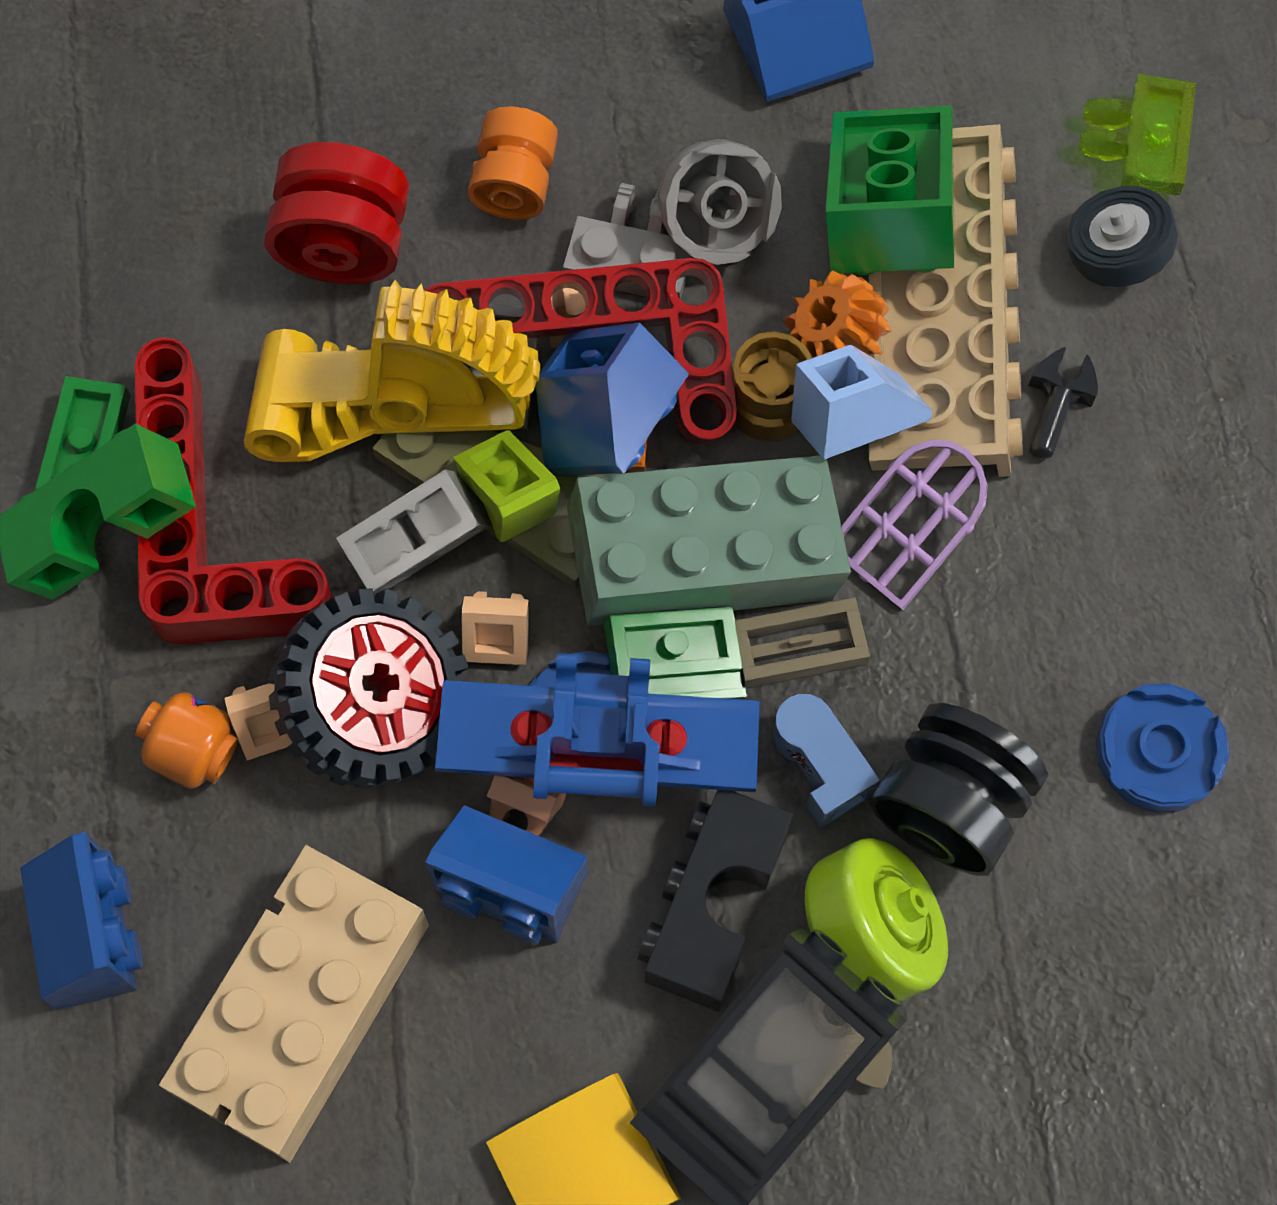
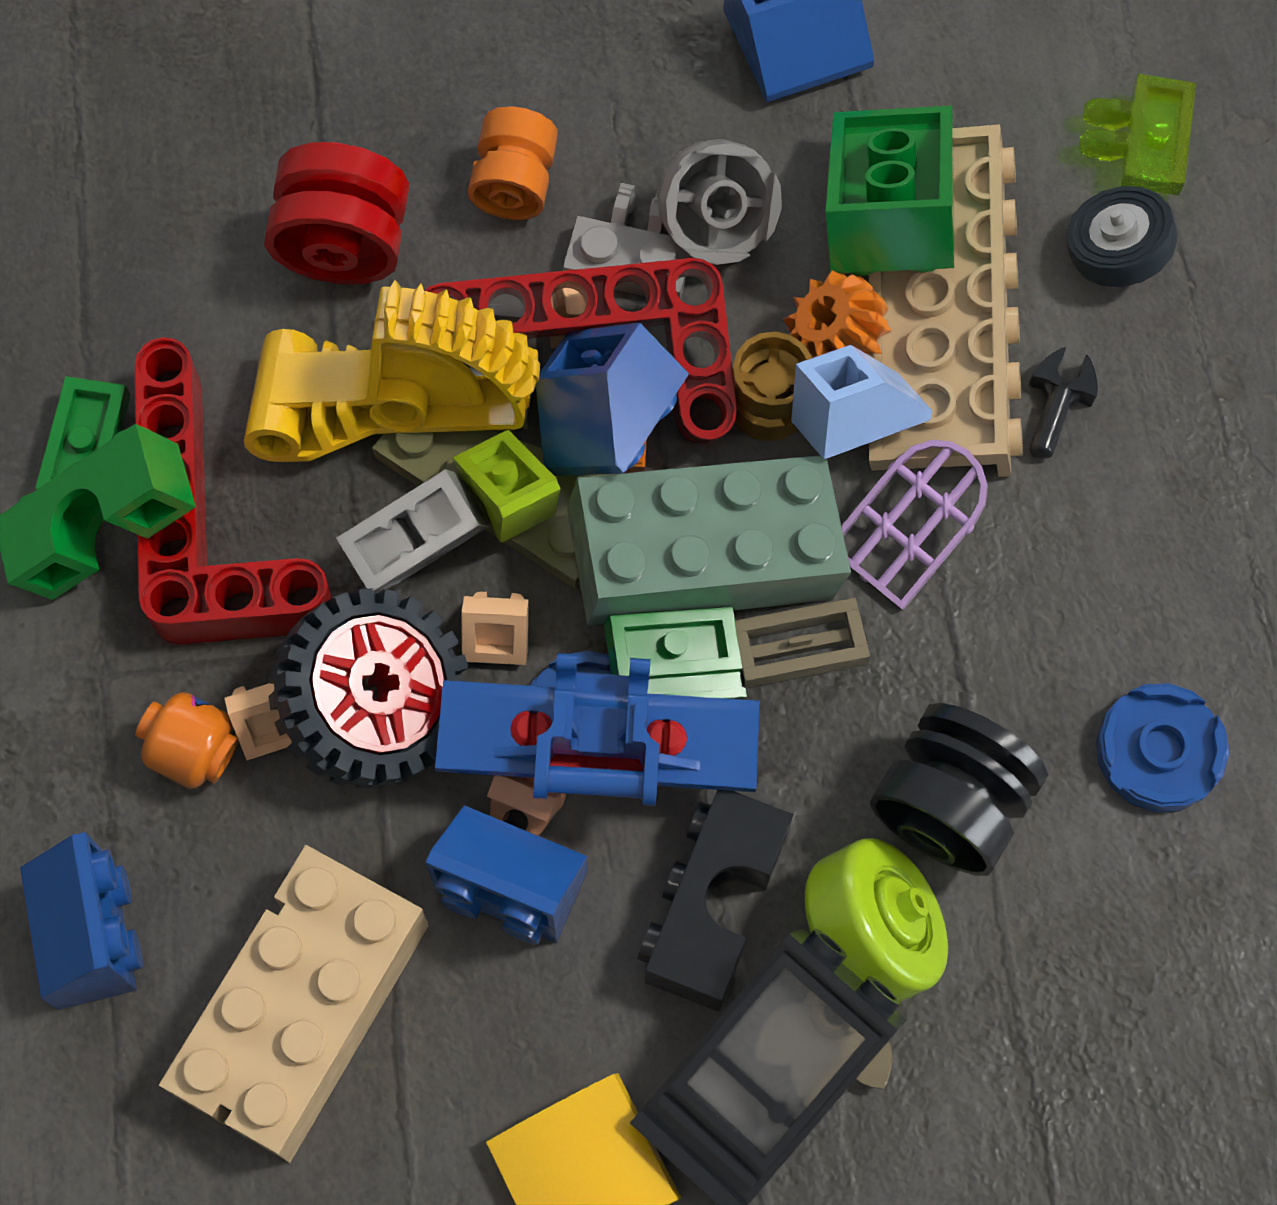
(825, 753): medium blue leg -> none

